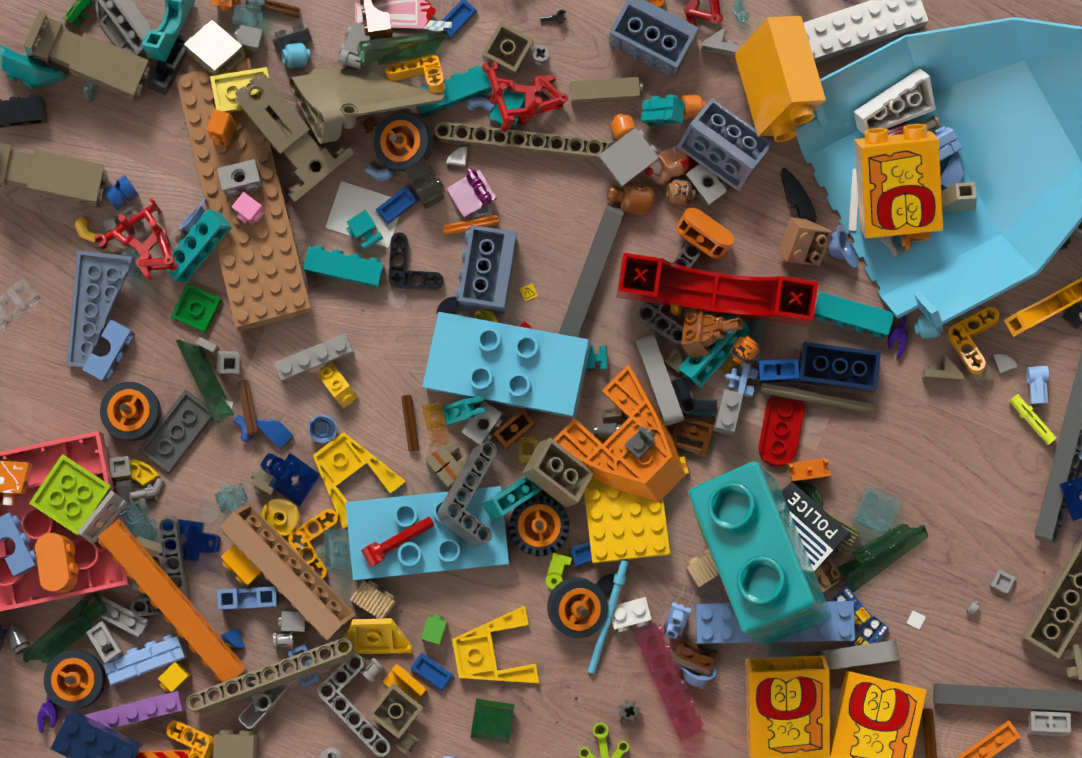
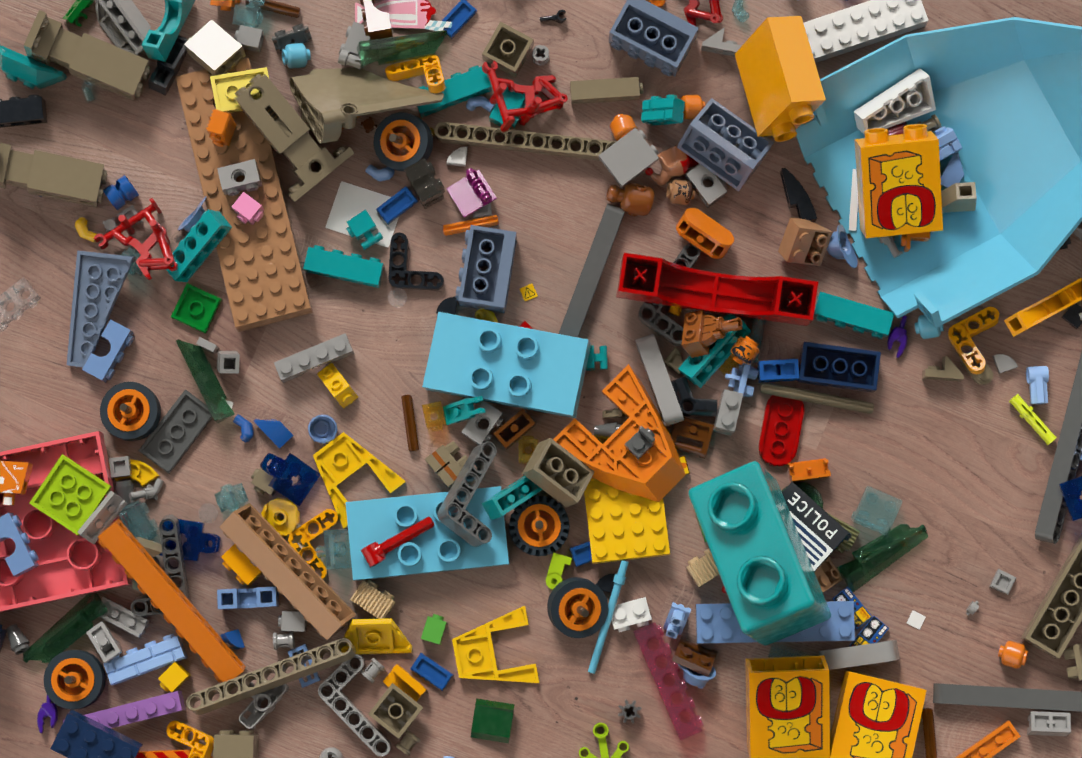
(56, 563): orange brick -> none
(247, 407): reddish brown axle -> none
(1013, 654): none -> orange head

